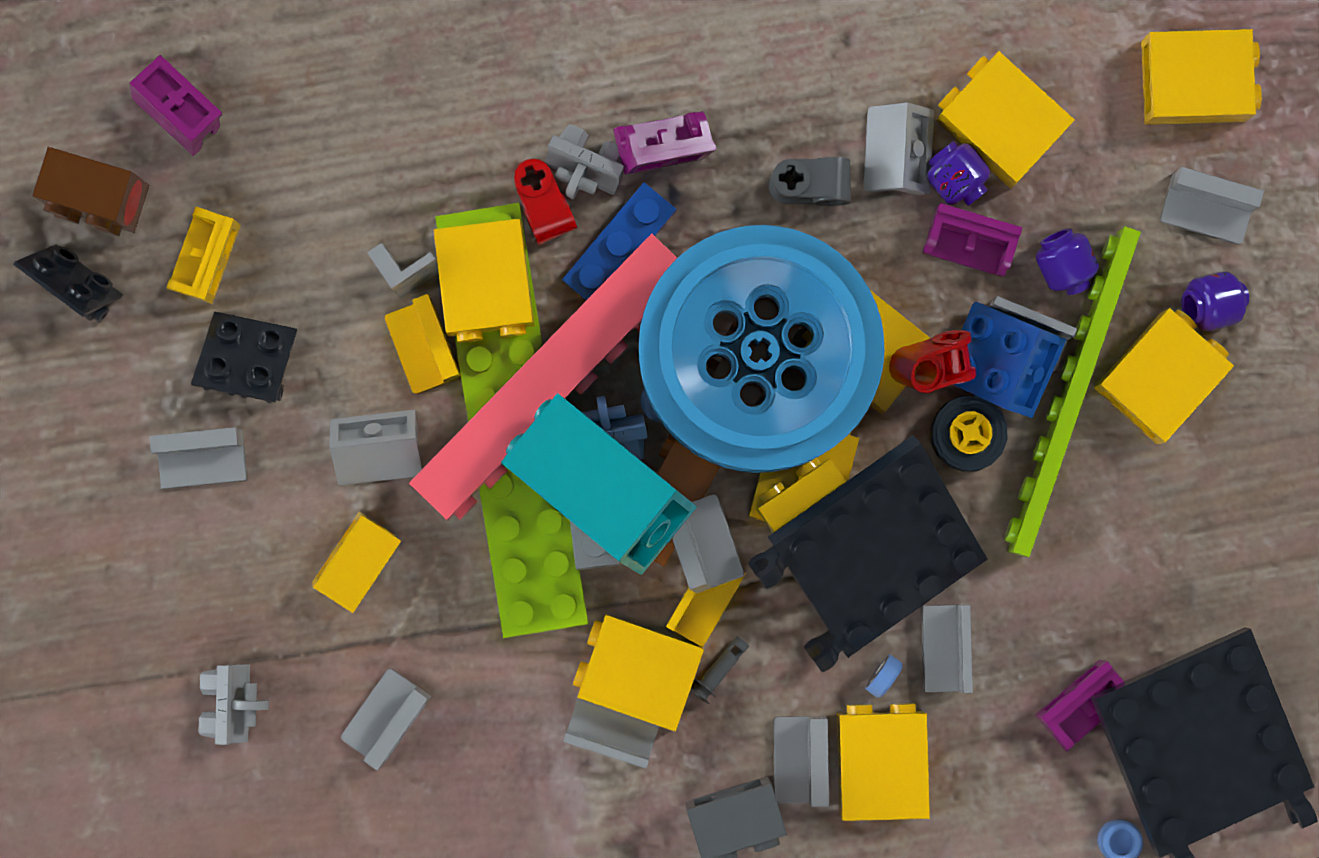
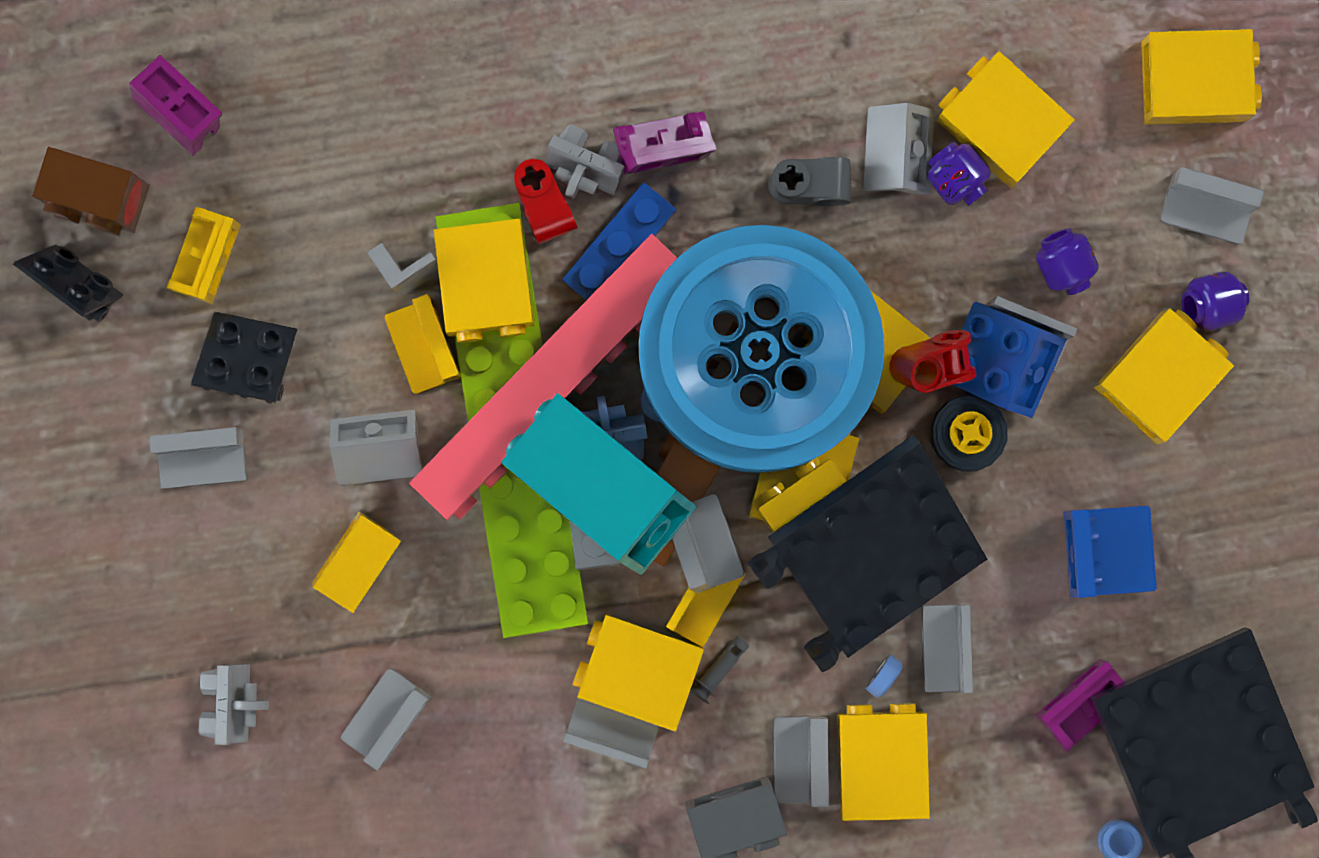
(972, 240): magenta hinge -> none
(1077, 374): lime plate -> none
(1110, 551): none -> blue bracket

